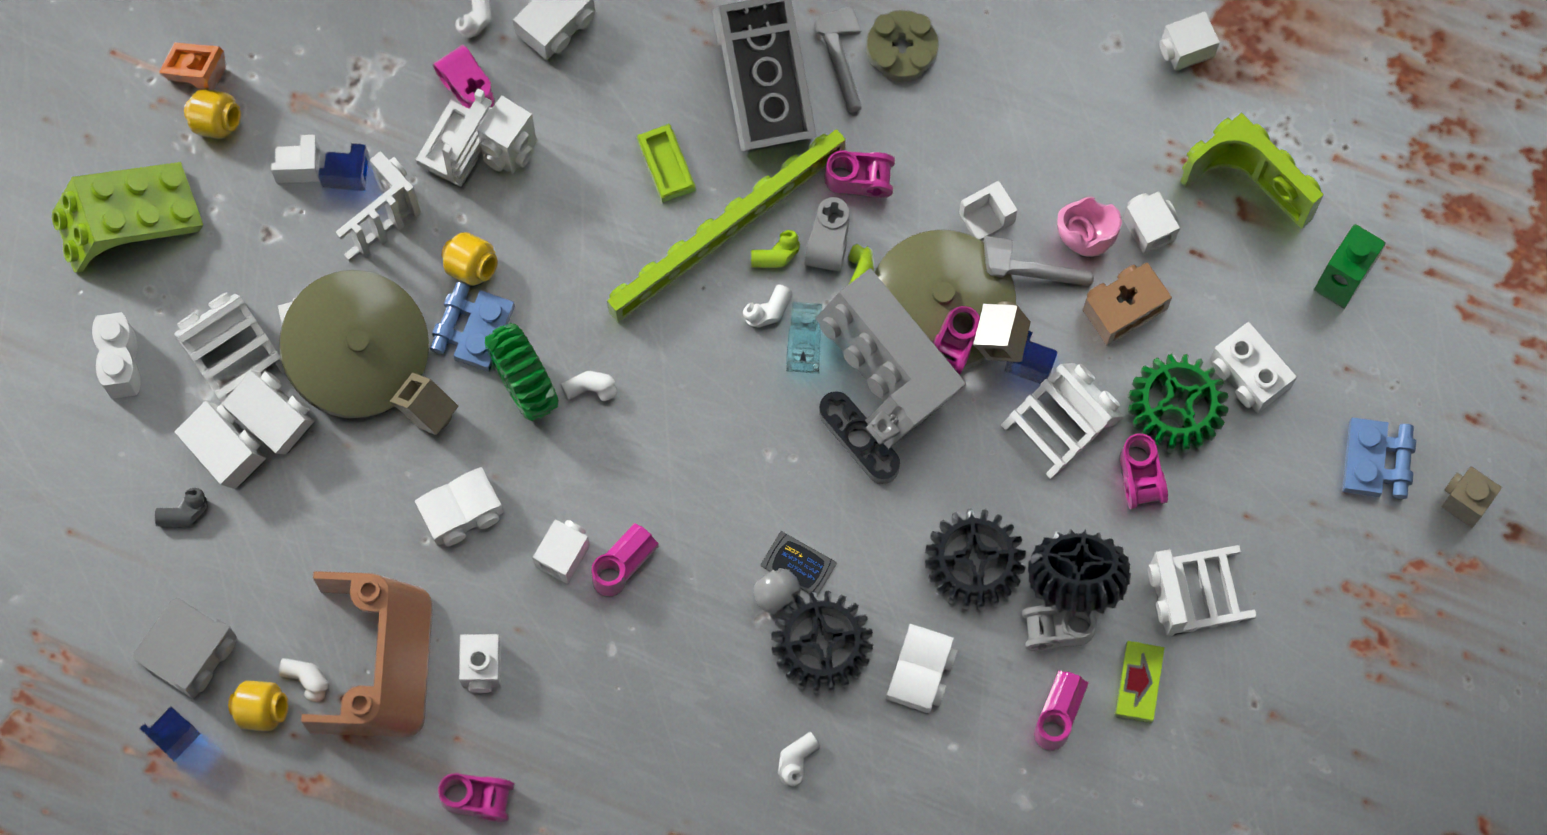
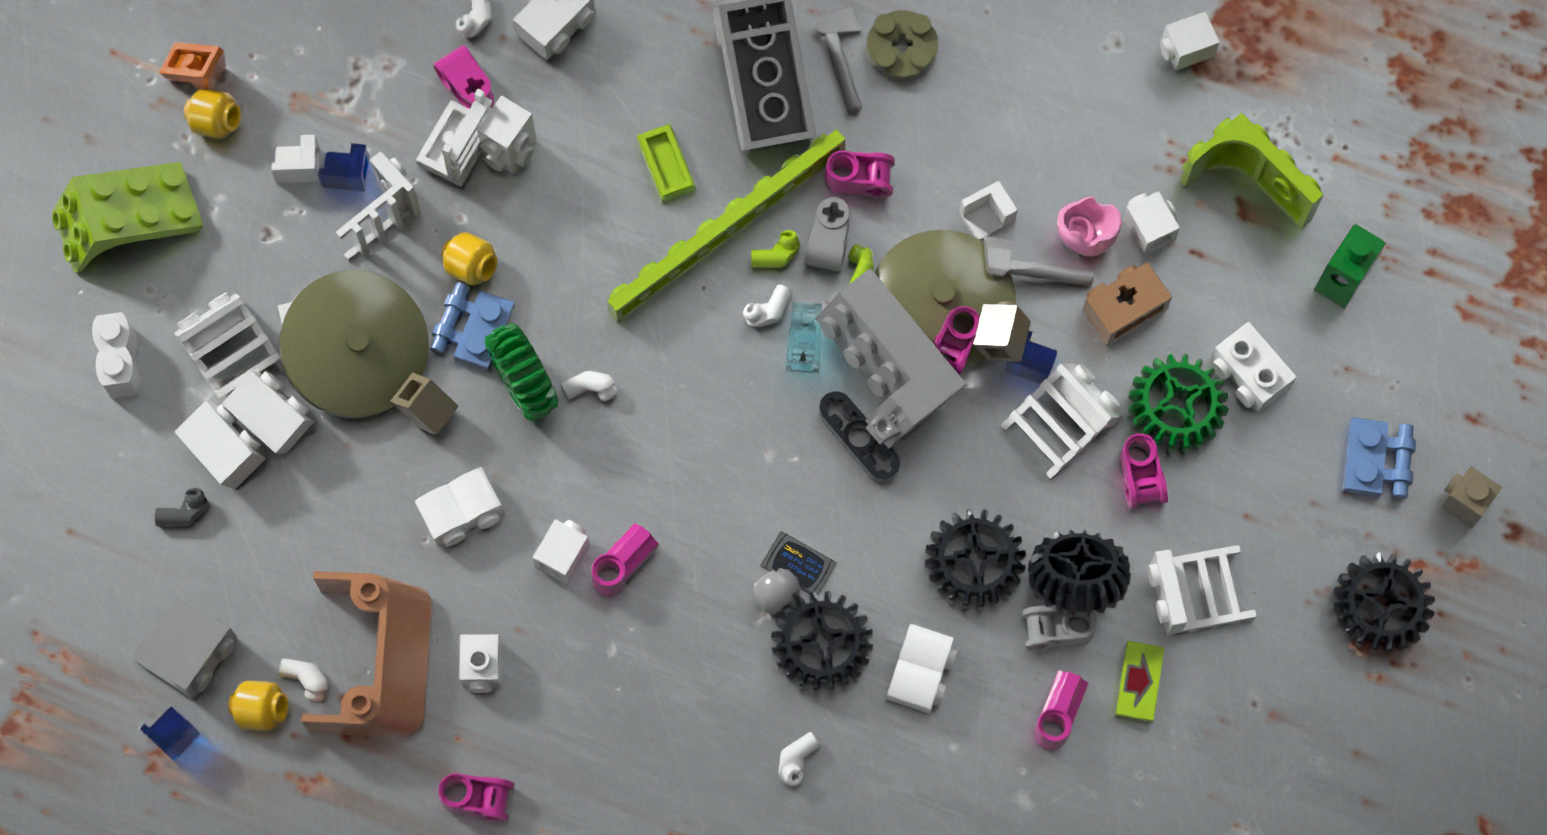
(1399, 605): none -> black gear

